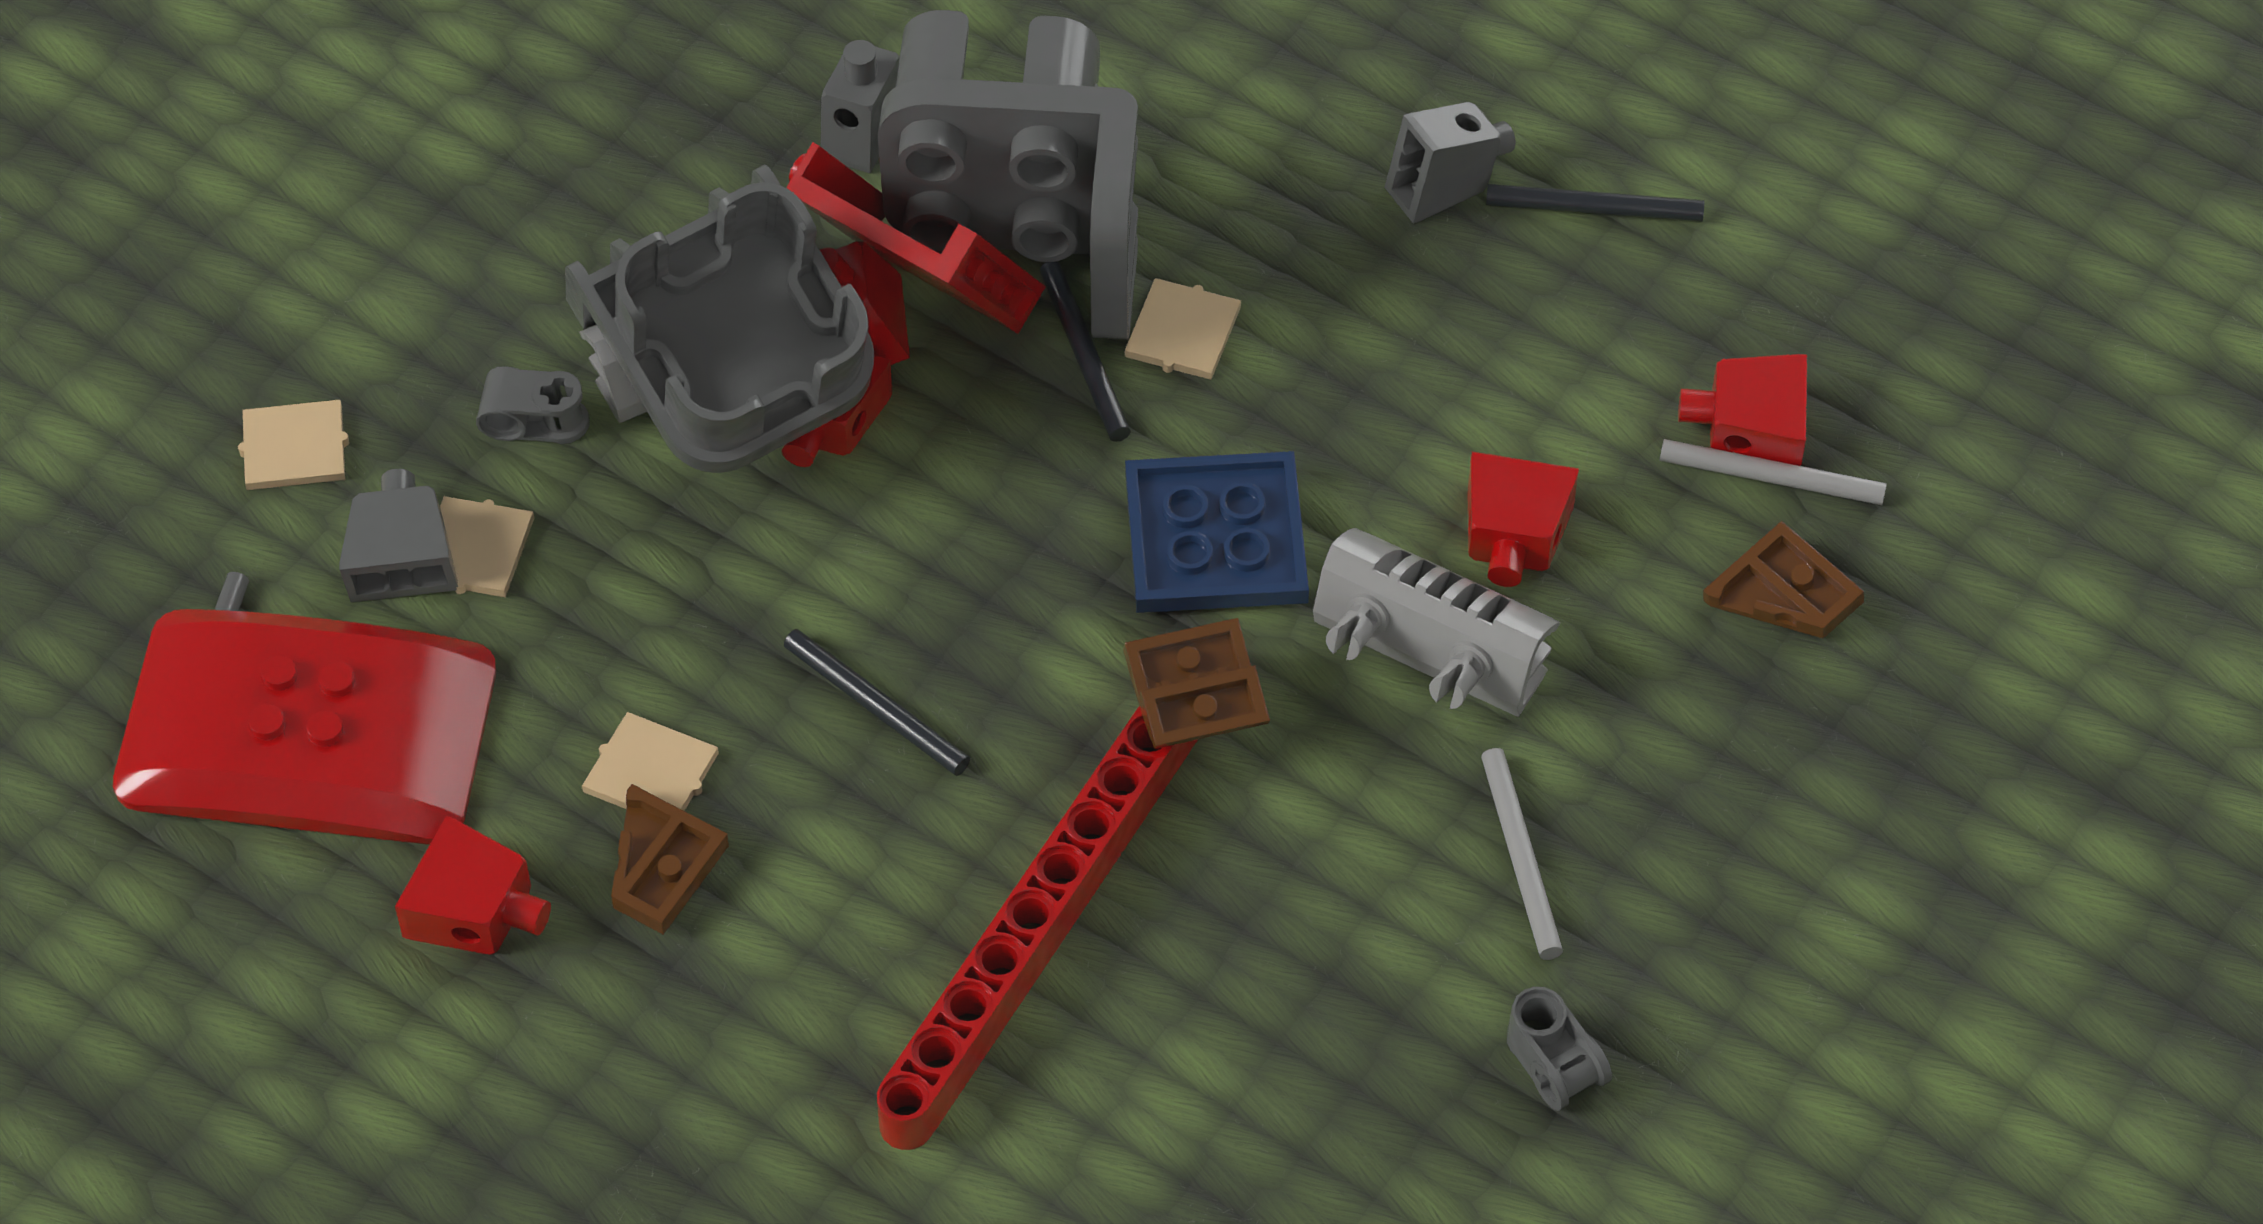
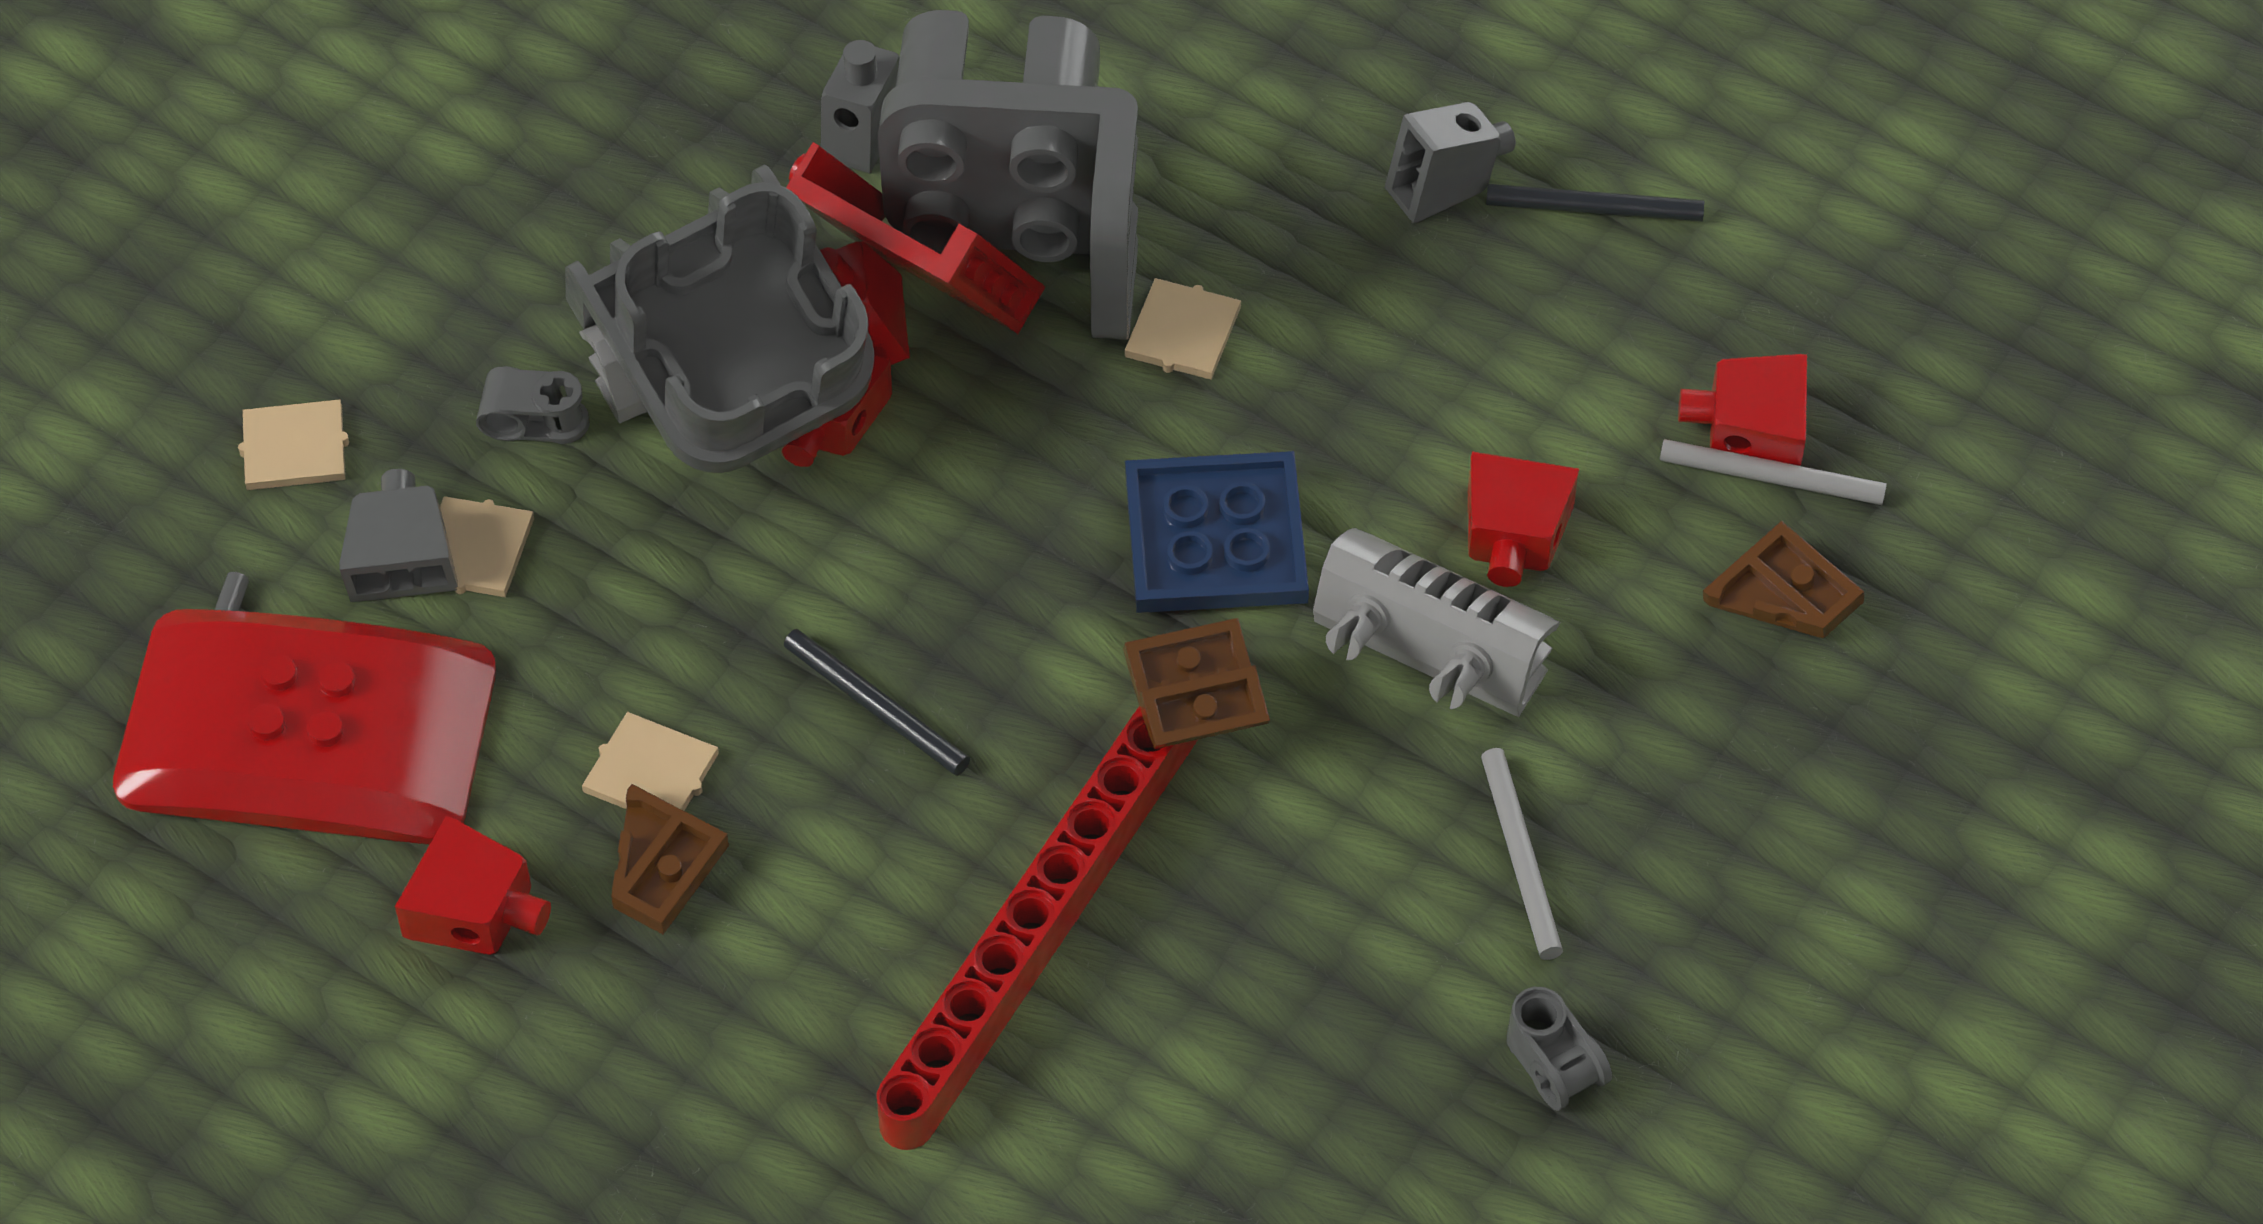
(1085, 351): black bar -> none

